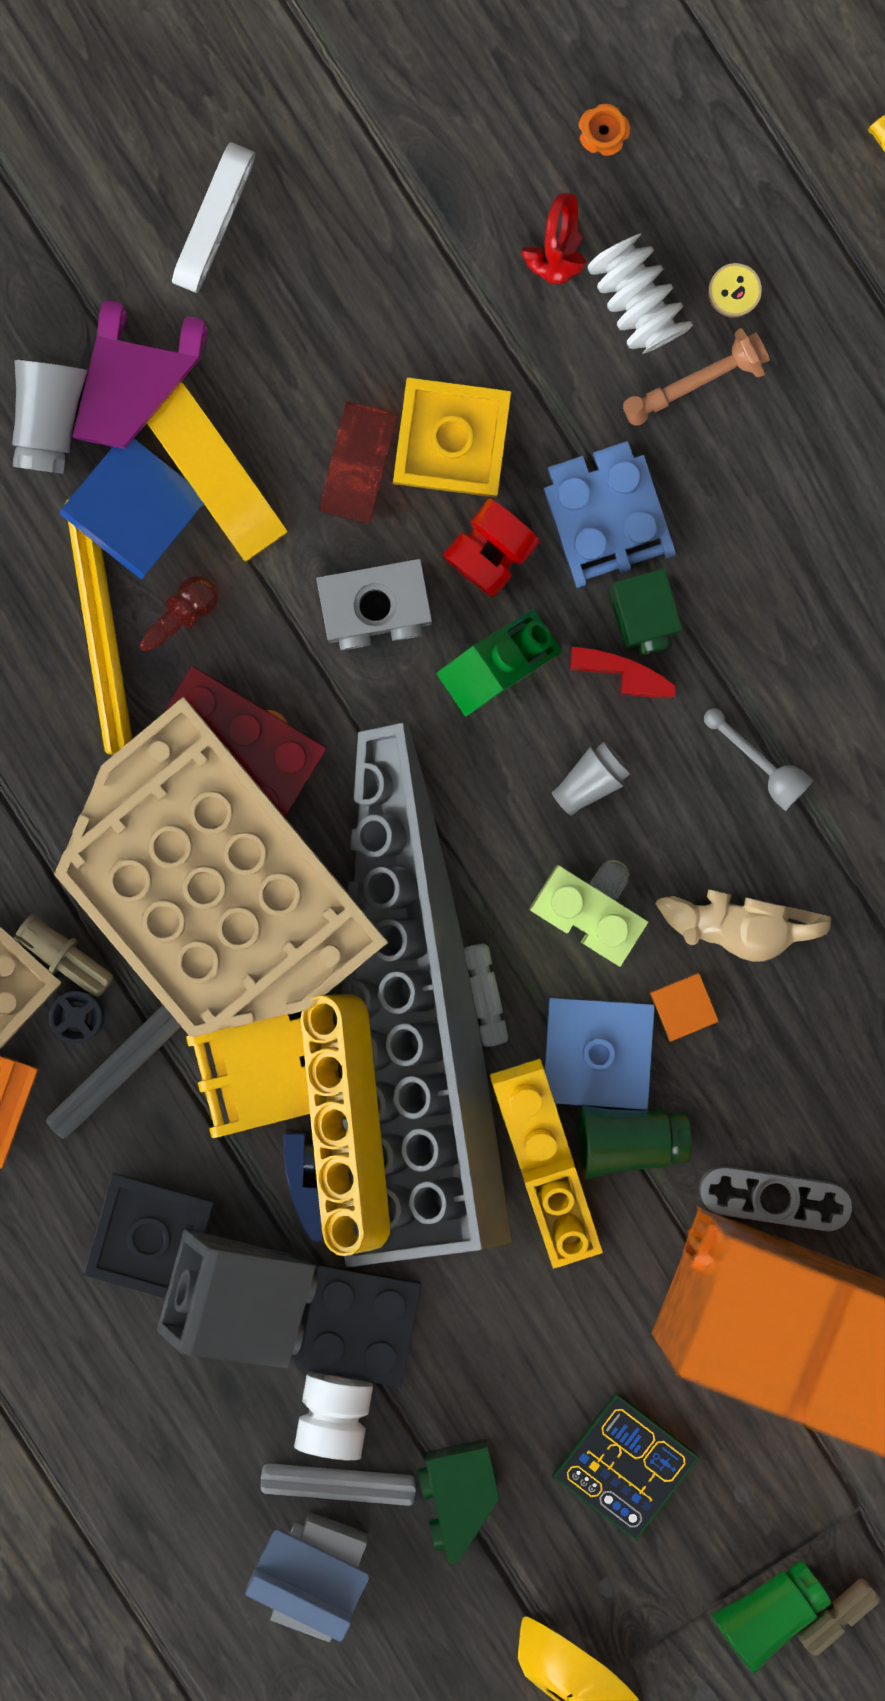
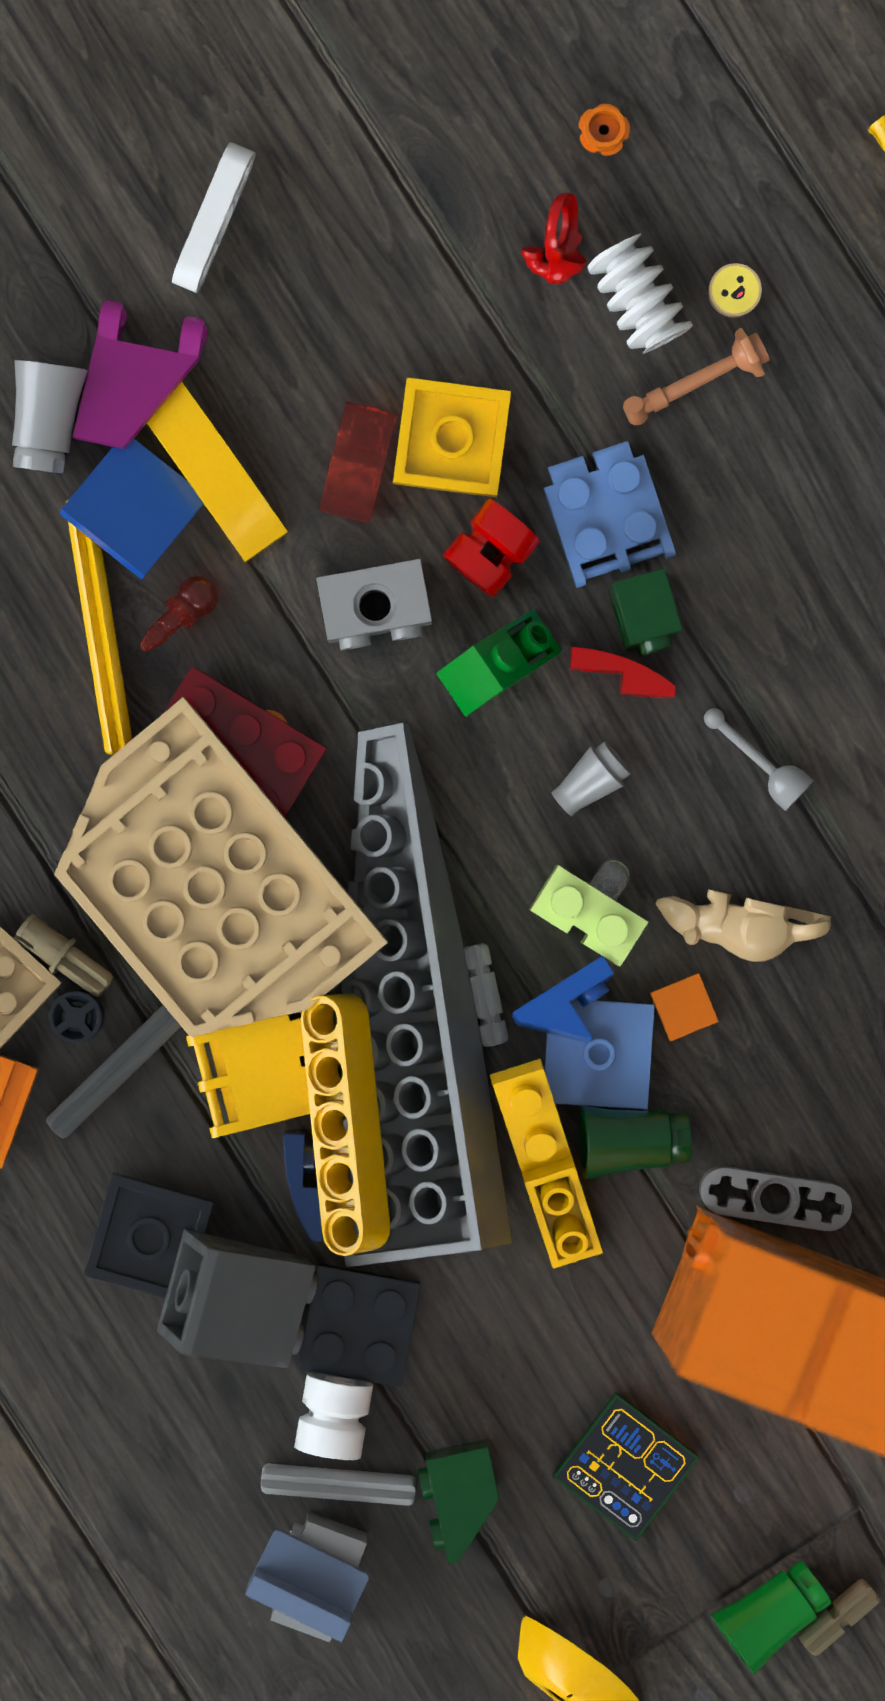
(553, 1009): none -> blue slope

